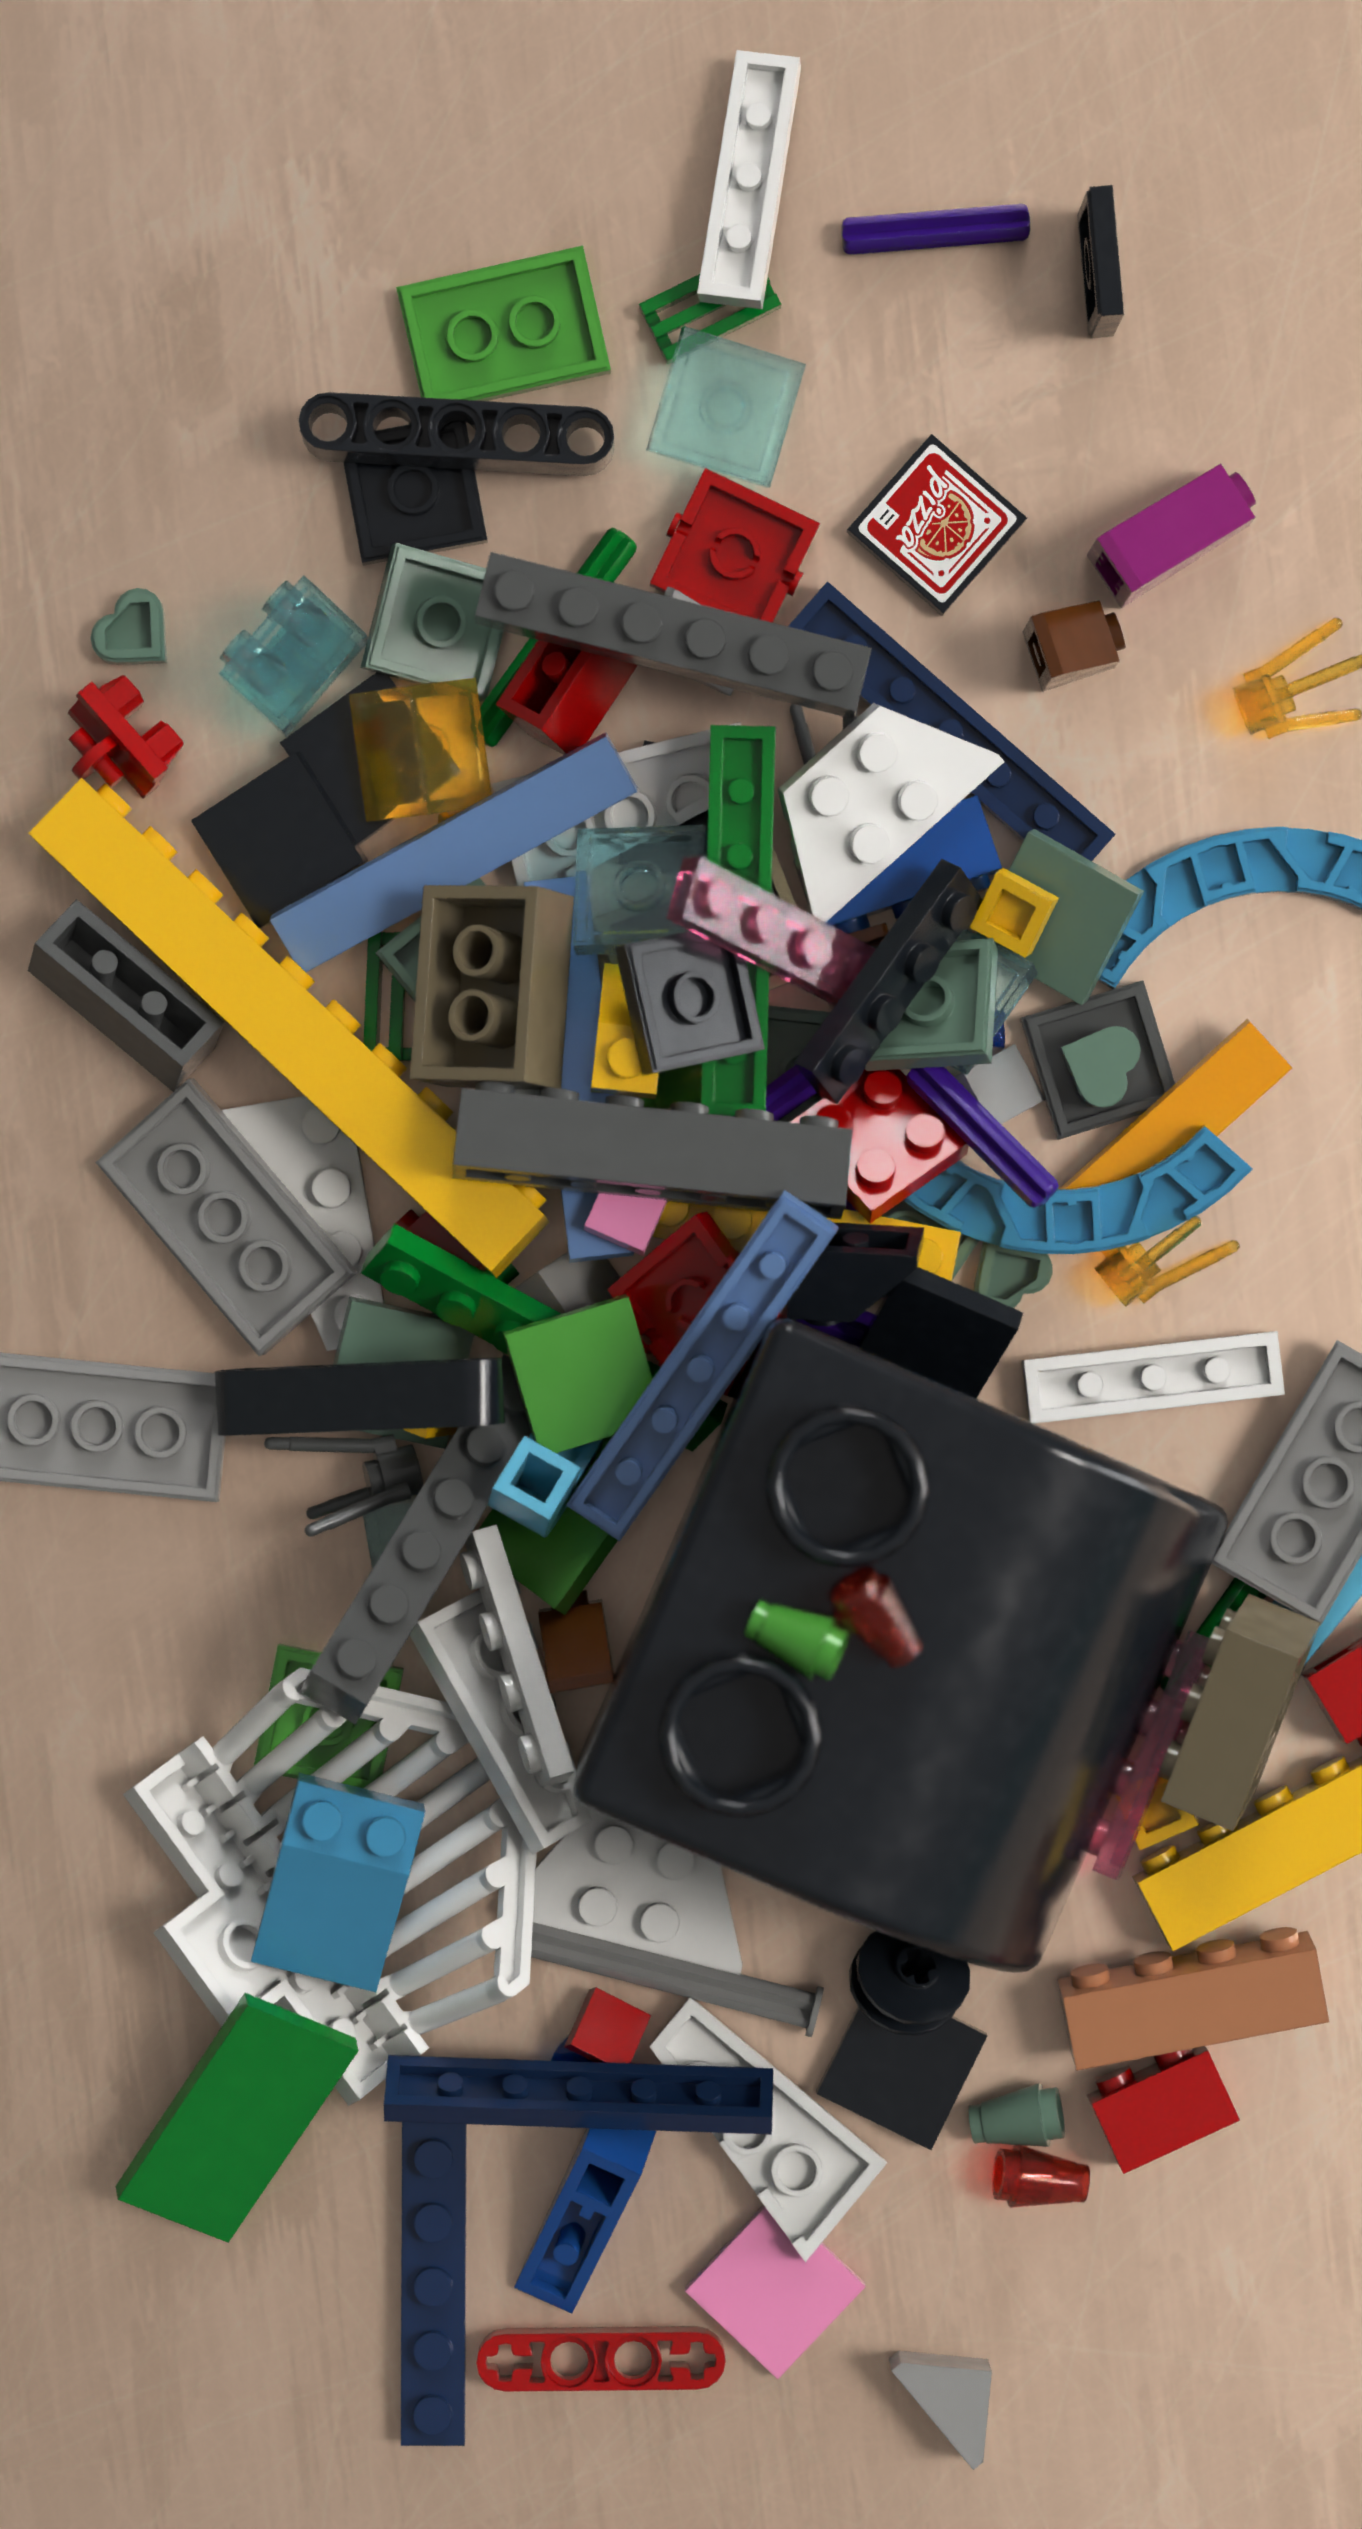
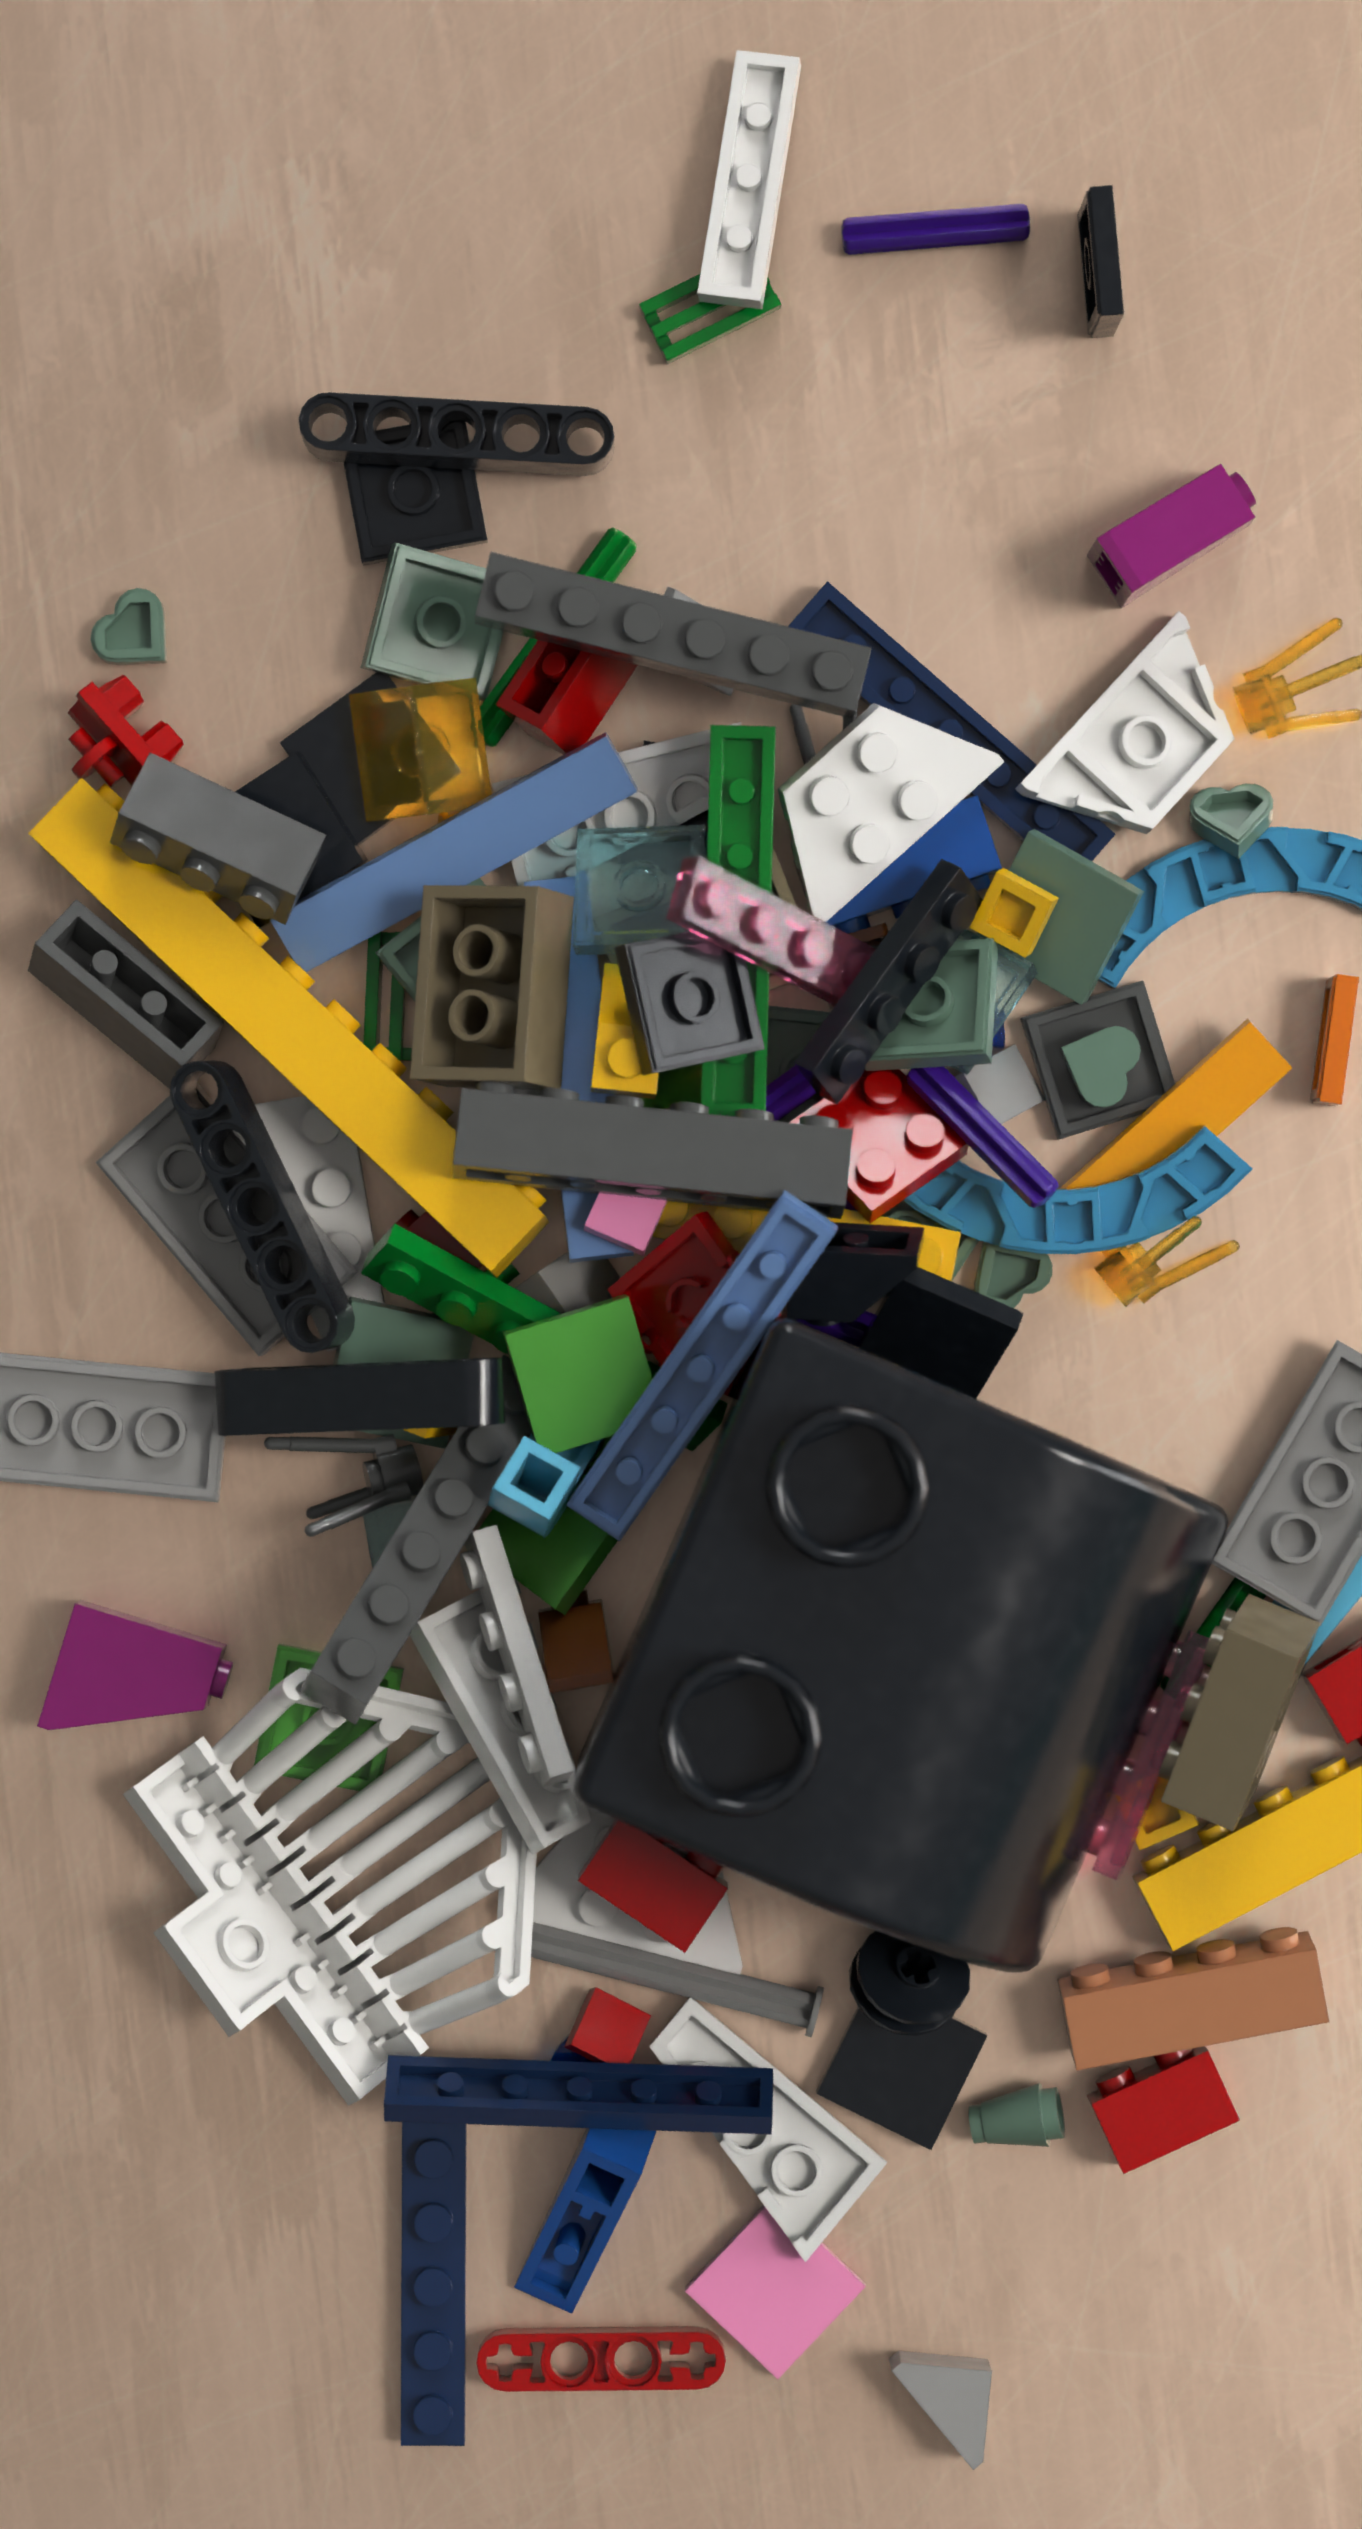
(129, 1670): none -> magenta slope
(217, 839): none -> dark grey brick
(235, 1189): none -> black beam
(236, 2117): green tile -> none
(291, 654): clear light blue slope -> none
(338, 1882): dark azure slope -> none
(505, 328): bright green tile -> none
(655, 1882): none -> red brick
(725, 407): clear light blue tile -> none
(735, 549): red plate -> none
(799, 1638): bright green cone -> none
(875, 1614): clear red cone -> none
(936, 524): tile -> none
(1037, 2178): clear red cone -> none
(1073, 643): reddish brown slope -> none
(1138, 740): none -> white wing
(1153, 1377): white plate -> none
(1232, 817): none -> sand green tile
(1334, 1040): none -> orange tile

